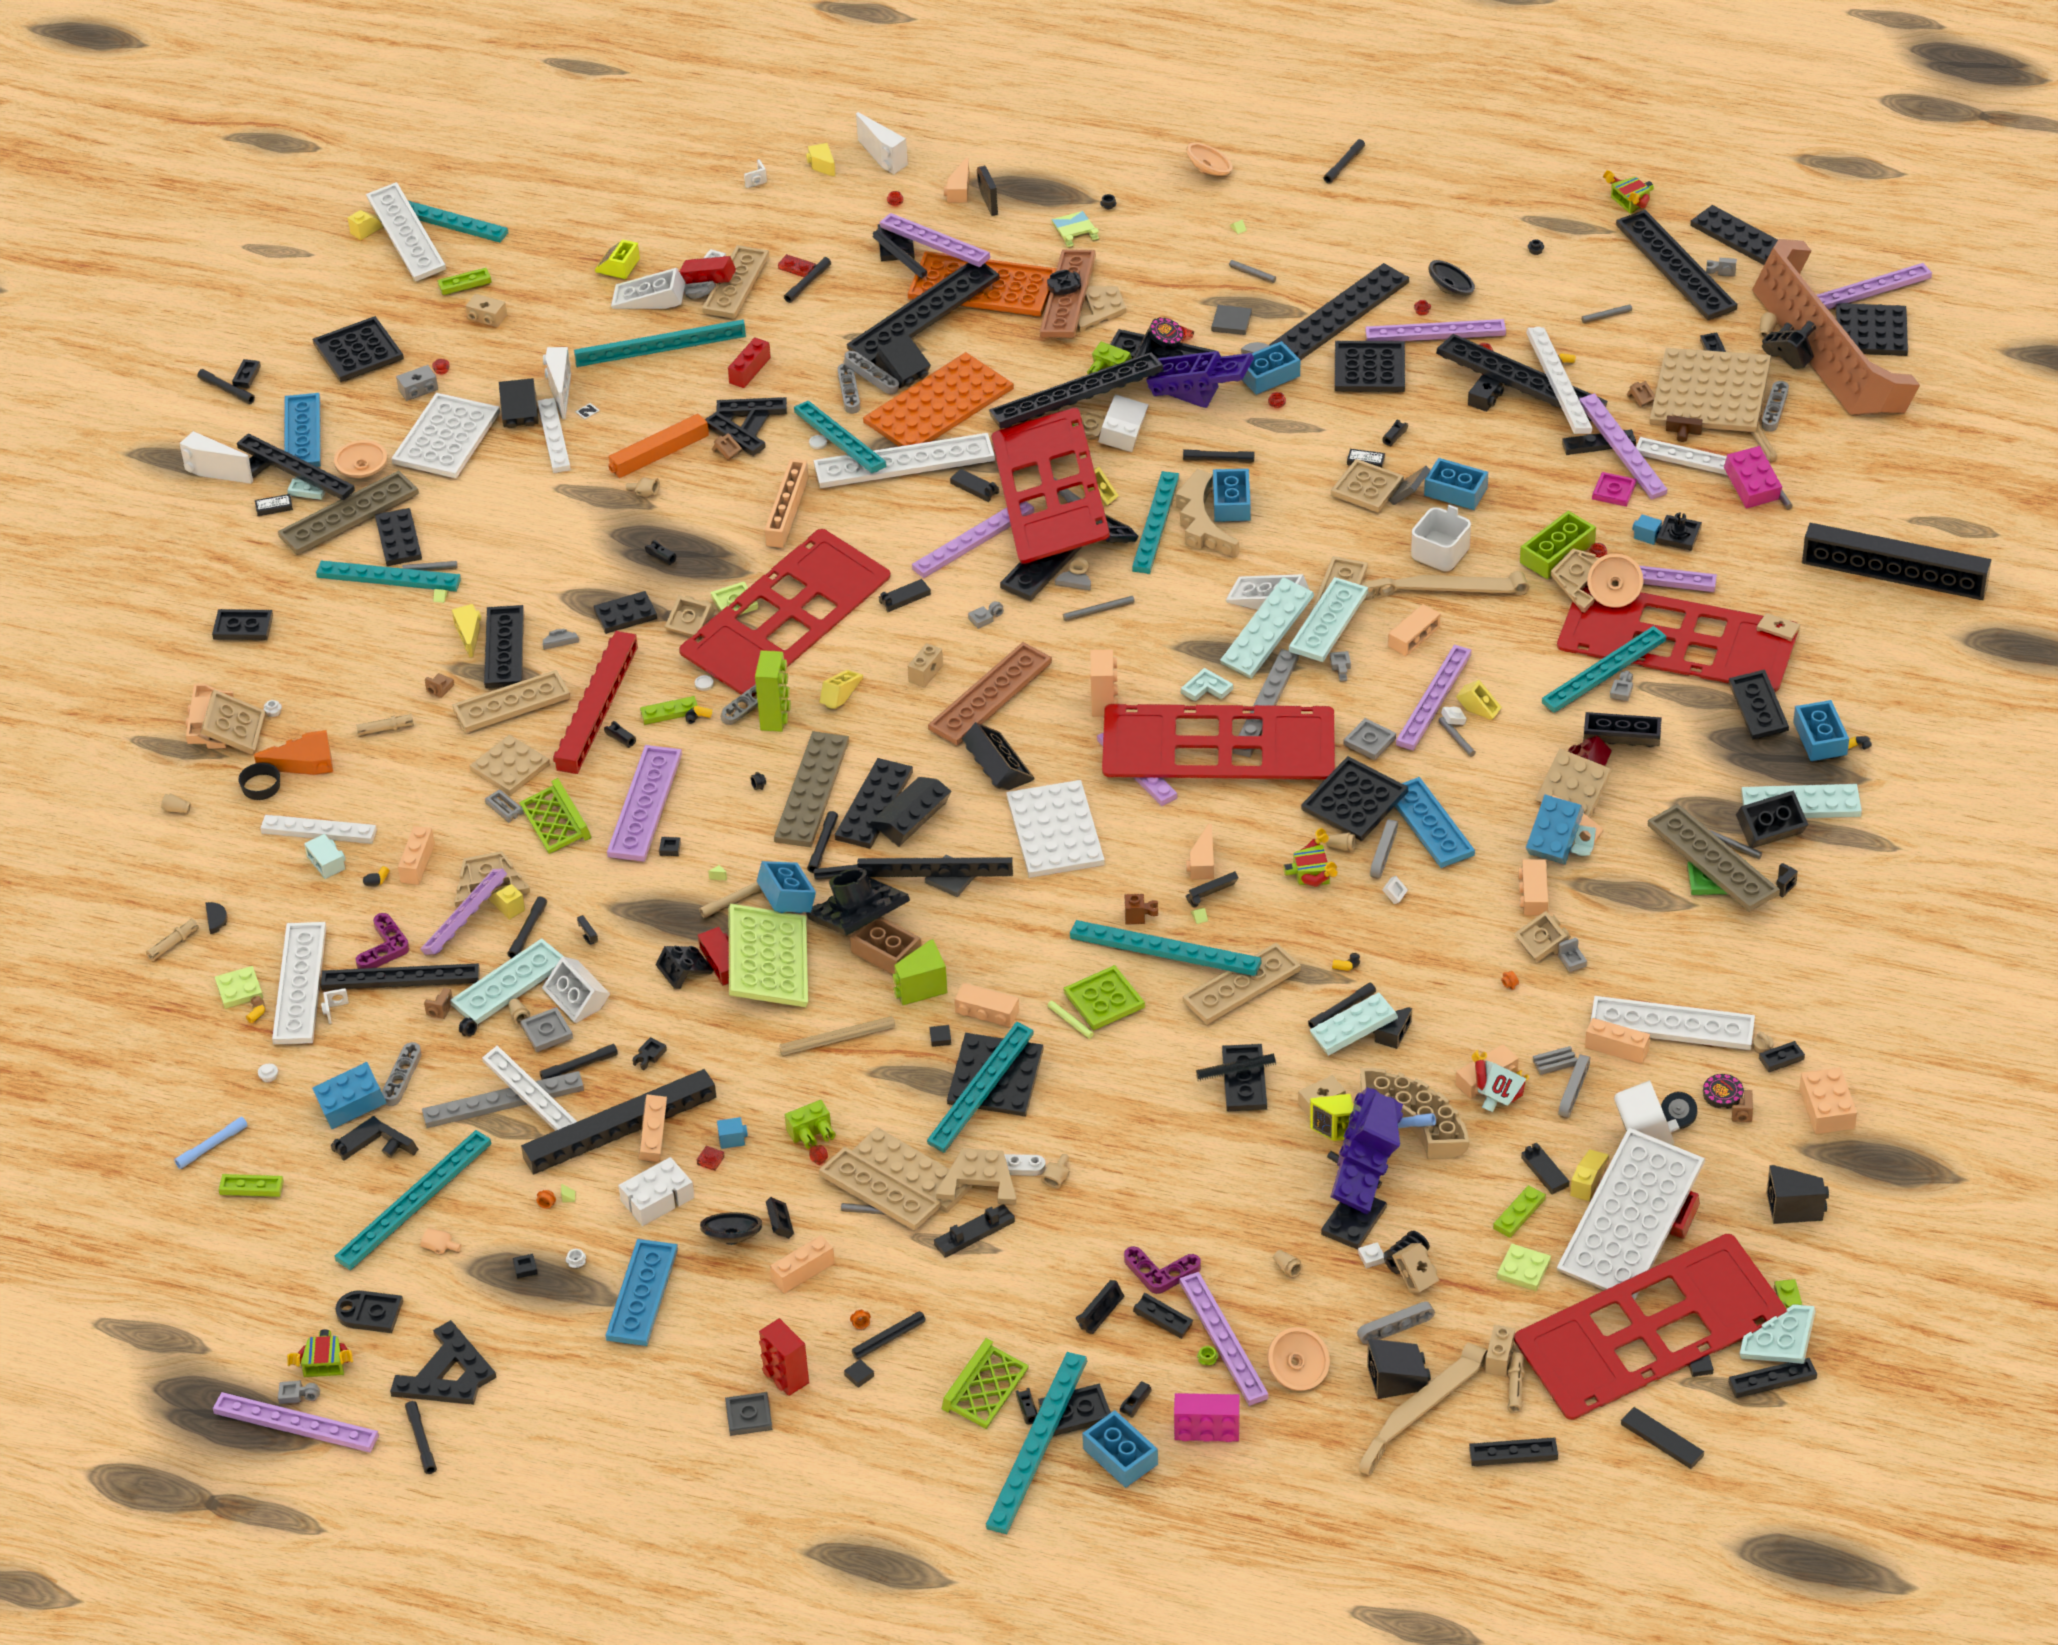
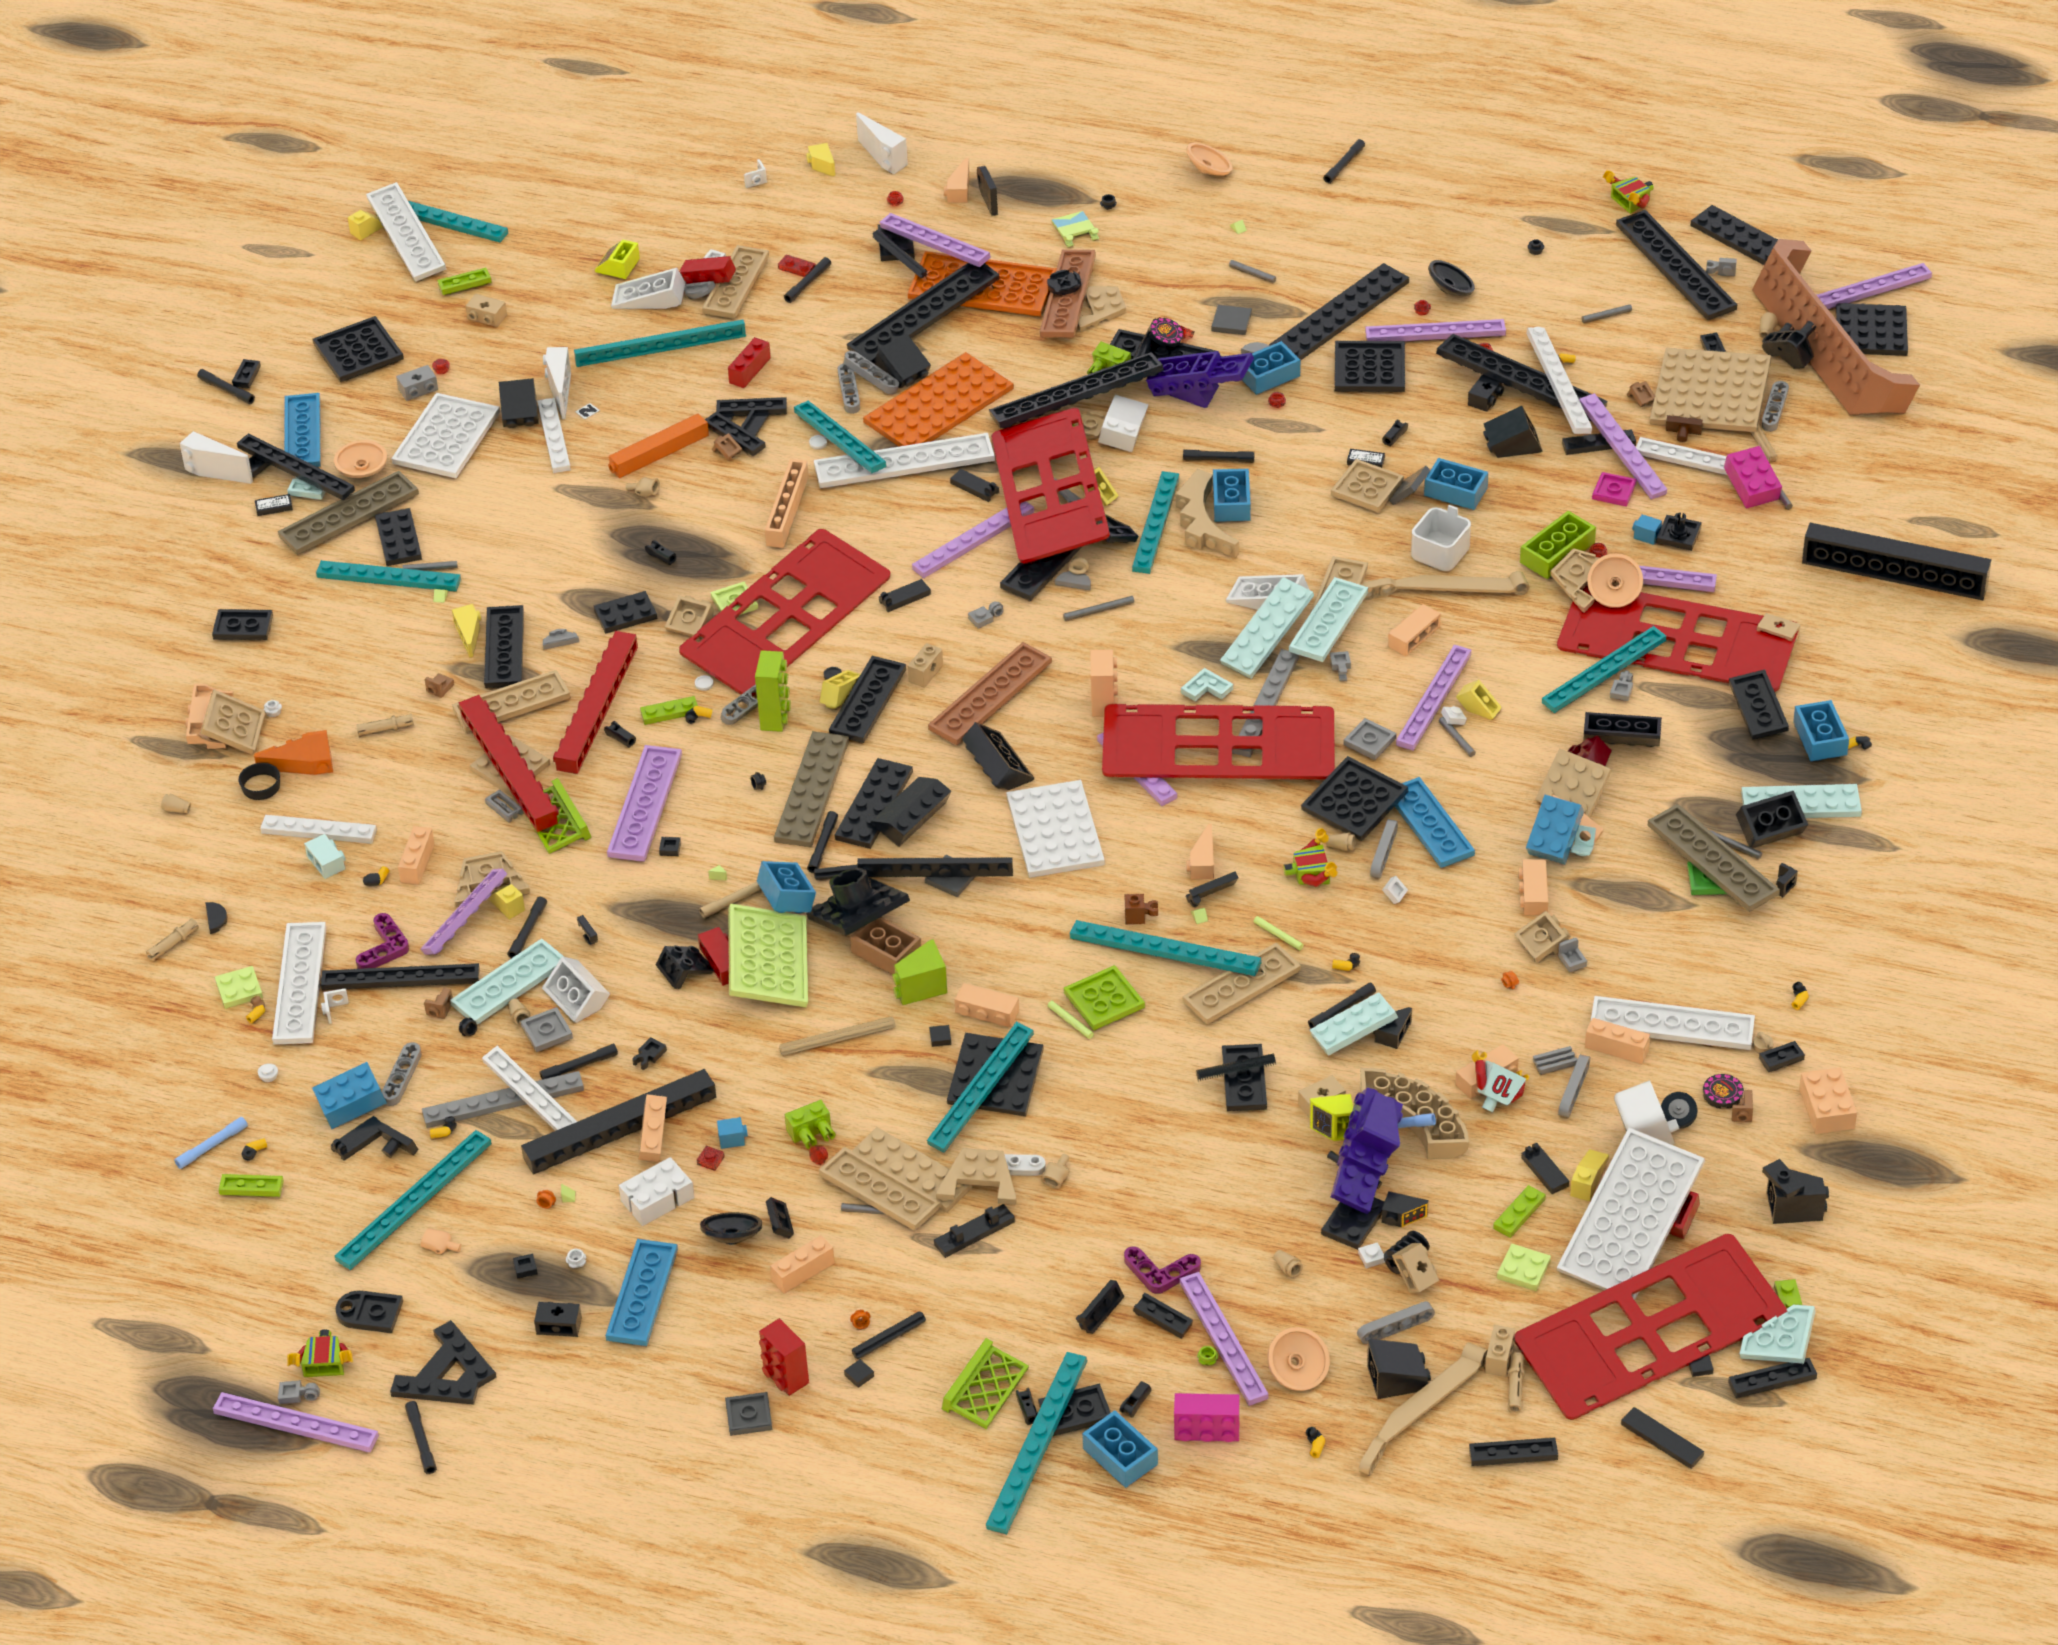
(251, 1148): none -> arm
(445, 1130): none -> arm
(509, 763): none -> red brick
(558, 1319): none -> black brick
(831, 671): none -> black piece
(867, 698): none -> black plate
(1278, 933): none -> yellowish green bar
(1317, 1441): none -> arm
(1403, 1209): none -> black slope
(1512, 434): none -> black slope
(1783, 1178): none -> black plate
(1801, 995): none -> yellow arm

